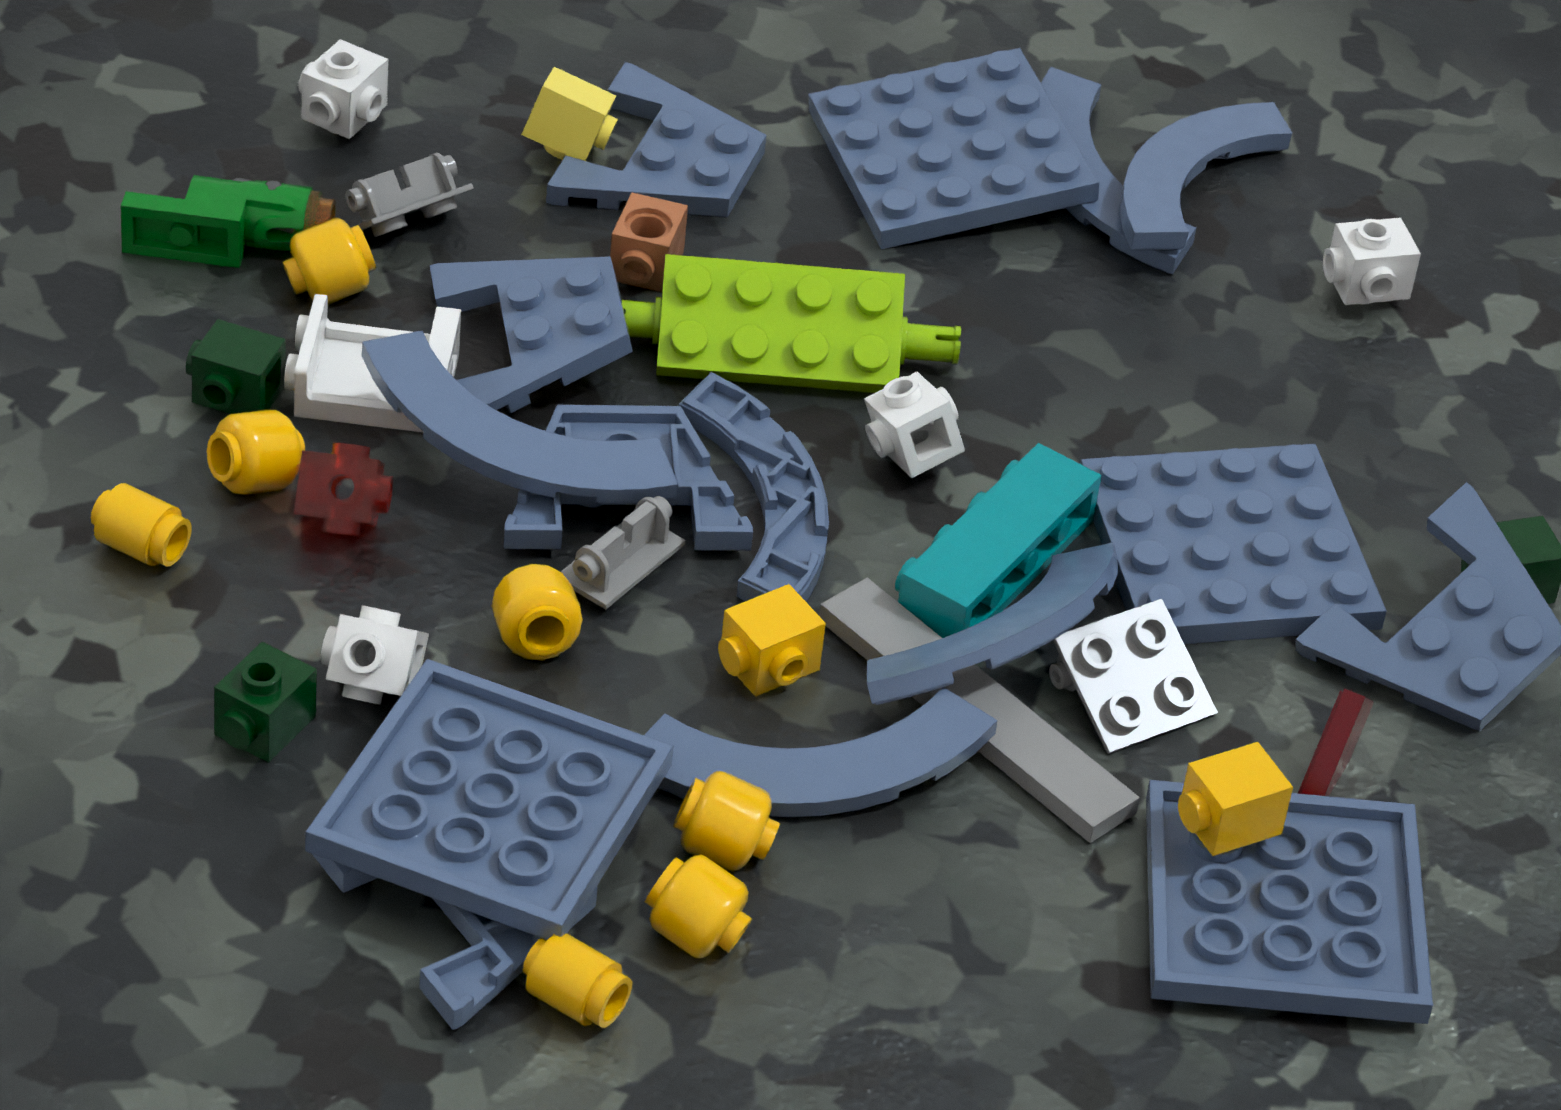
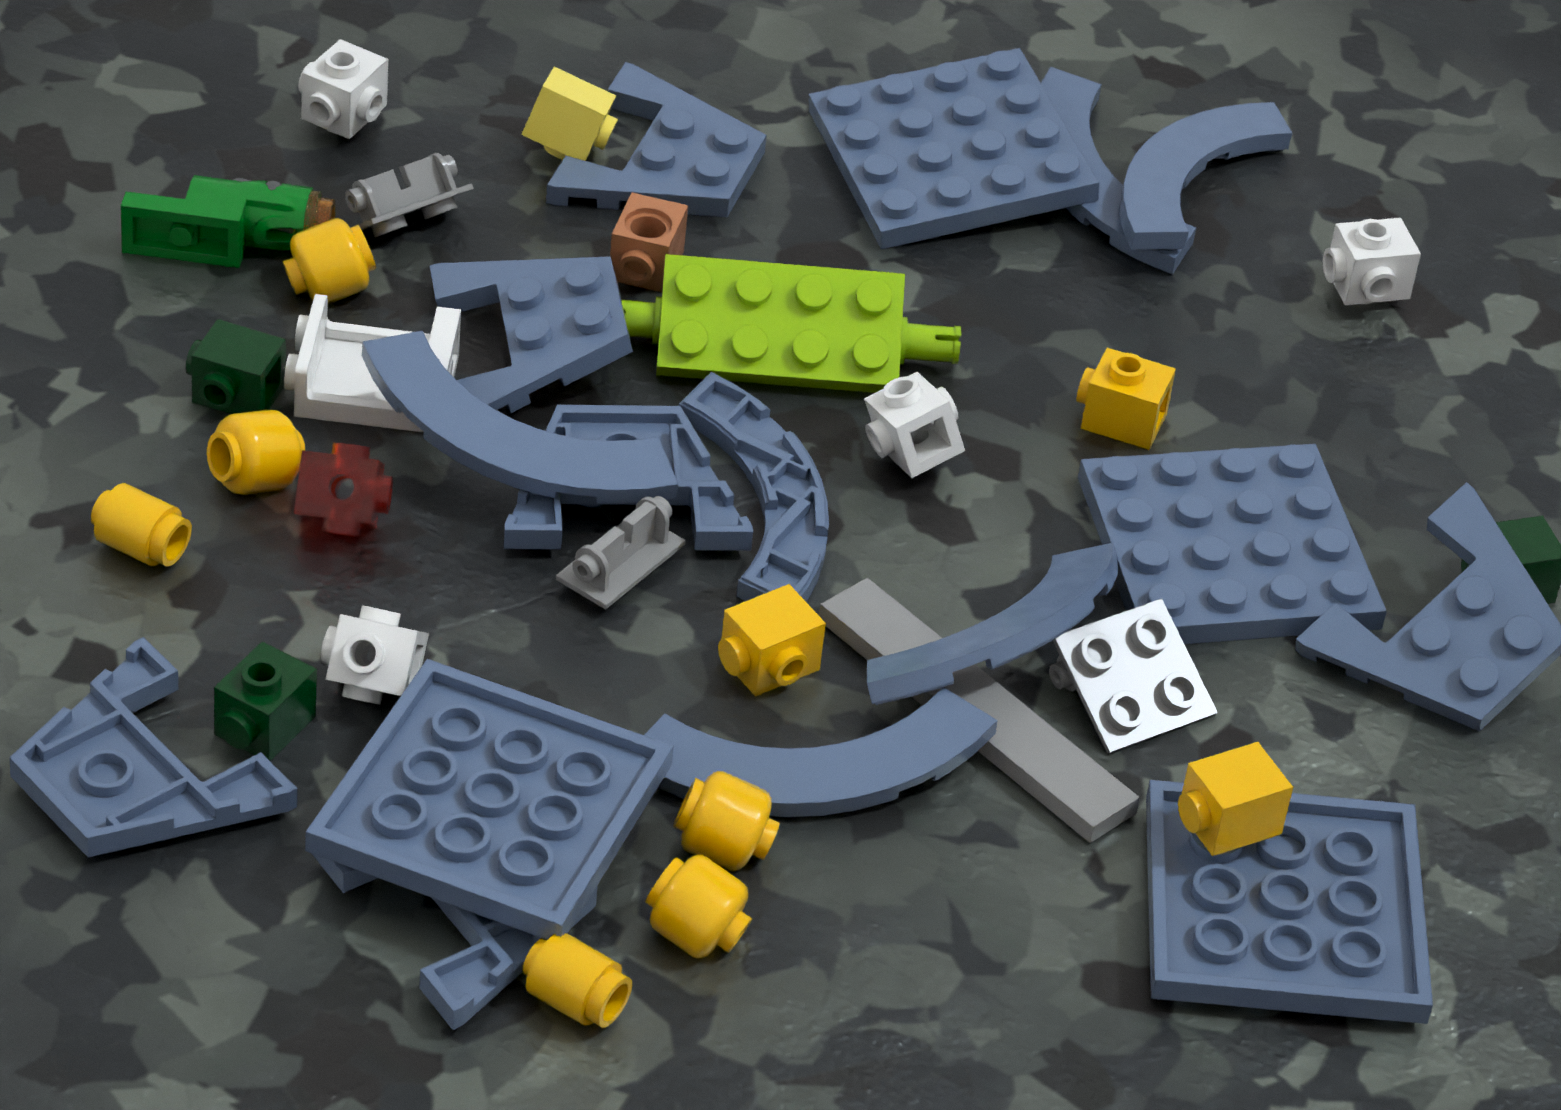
(119, 784): none -> sand blue wing
(537, 612): yellow head -> none
(1000, 542): teal brick -> none
(1126, 397): none -> yellow brick
(1336, 743): dark red tile -> none

